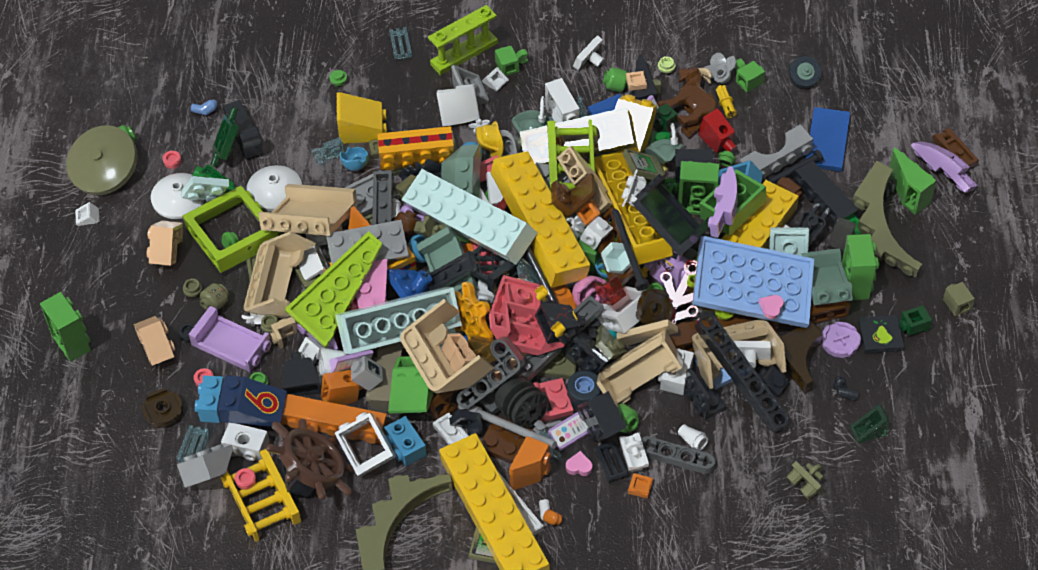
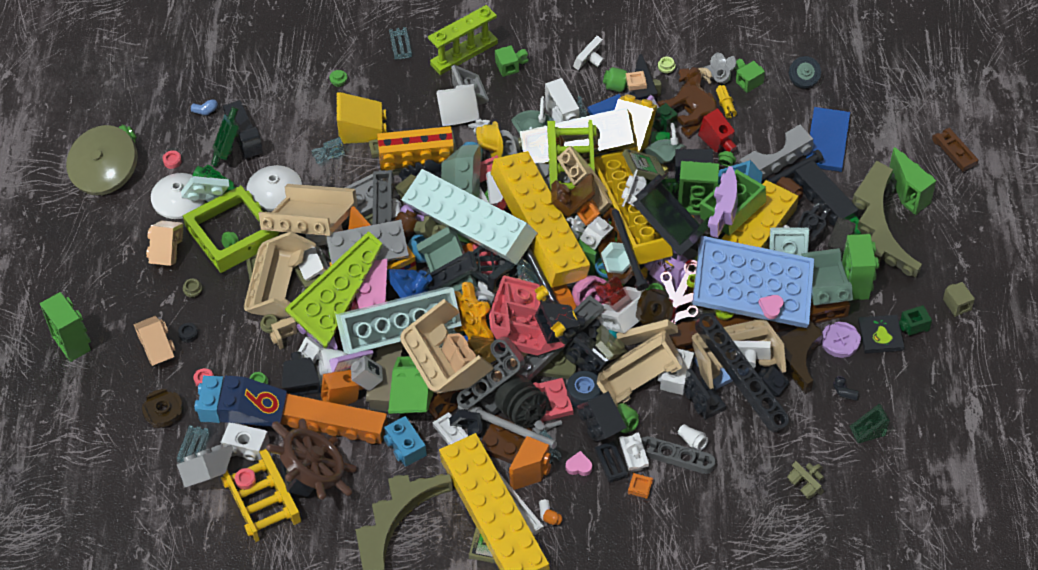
(87, 214): white slope -> none
(214, 295): olive head -> none
(229, 340): lavender panel -> none
(253, 319): white plant -> none
(354, 158): dark azure hair -> none
(373, 463): white window -> none
(495, 79): white slope -> none
(568, 431): slope -> none
(942, 159): lavender slope -> none

